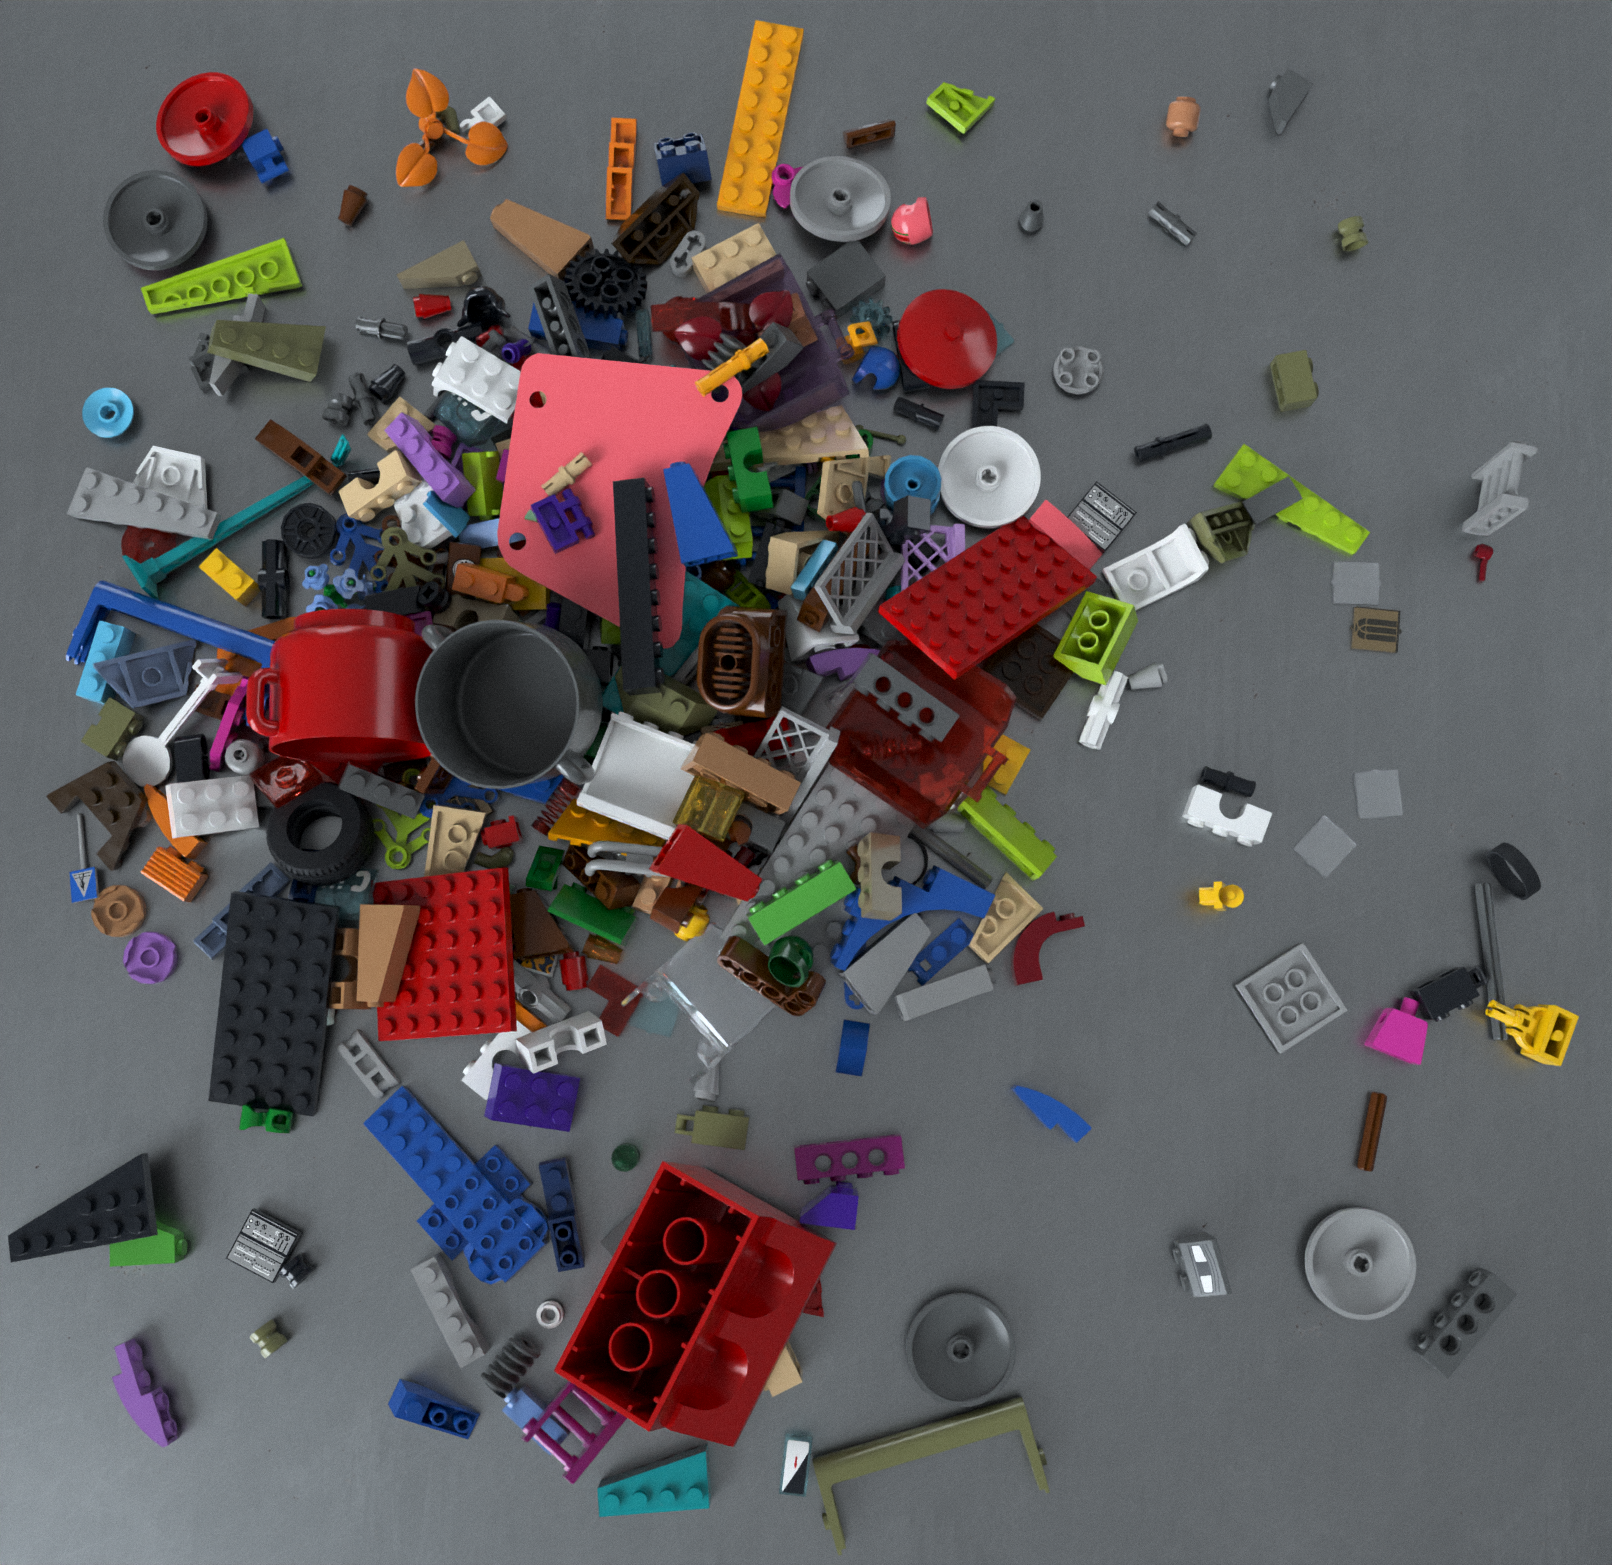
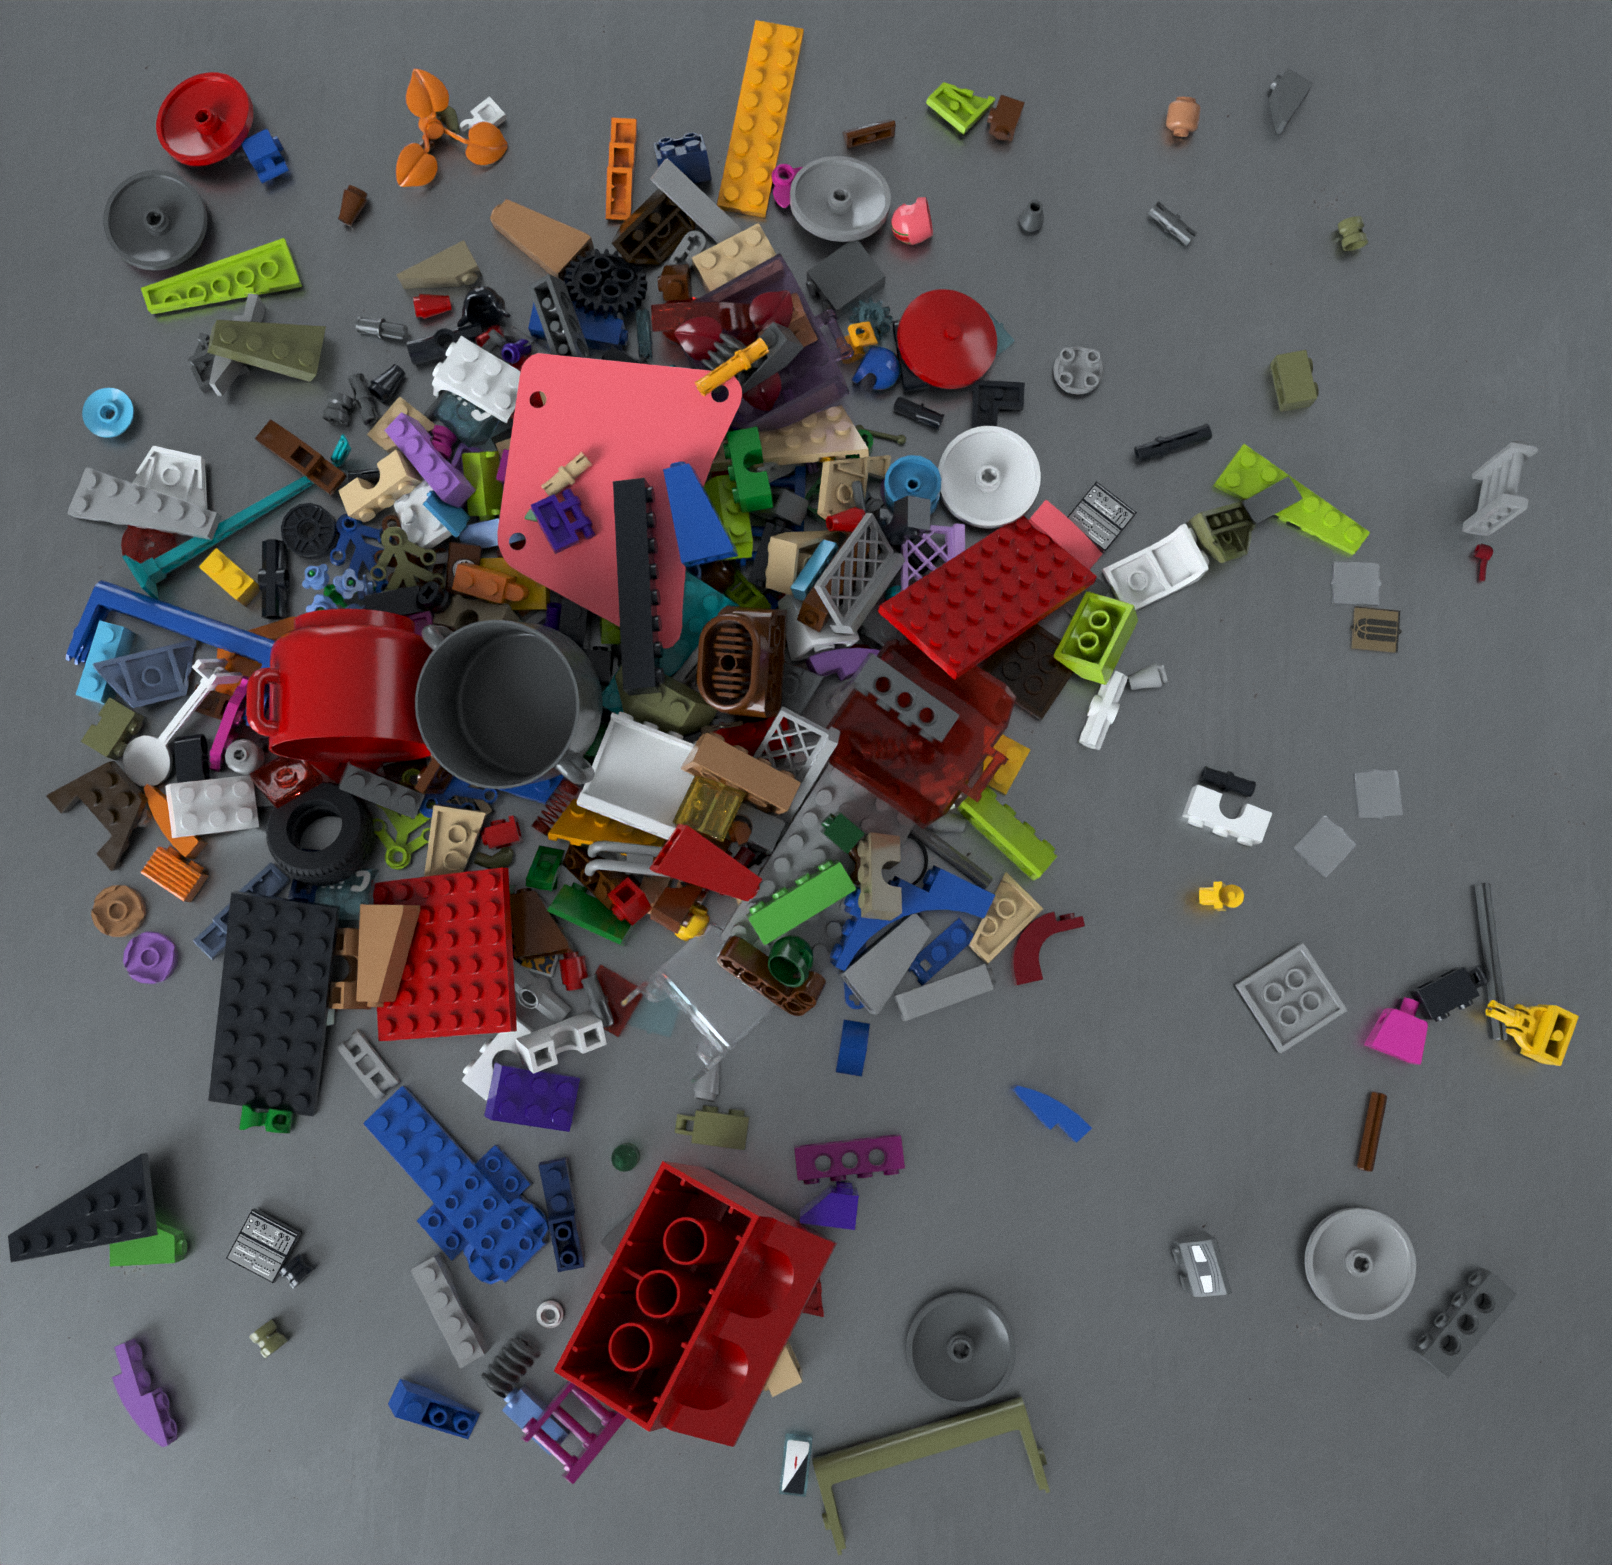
(84, 881): piece -> none
(528, 1018): orange beam -> none
(598, 1000): none -> dark grey axle
(601, 949): clear orange cone -> none
(629, 902): none -> red brick
(661, 1486): teal wedge -> none
(675, 282): none -> reddish brown brick
(694, 202): none -> light grey tile
(841, 831): none -> dark green brick
(1005, 118): none -> reddish brown brick
(1530, 879): black tyre -> none

